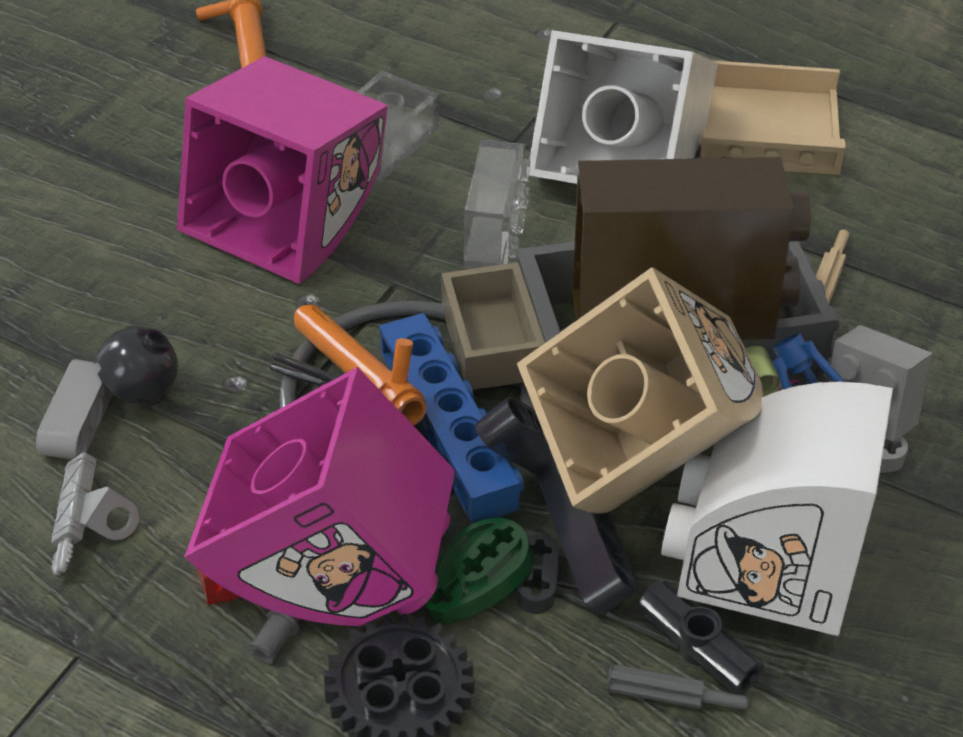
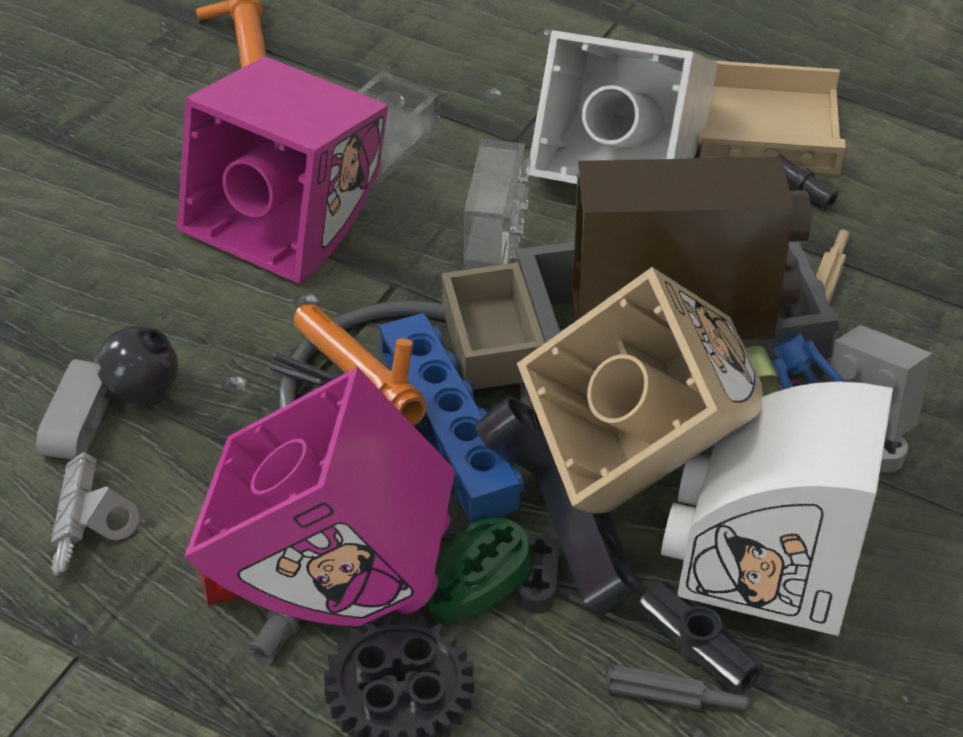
(805, 180): none -> black pin

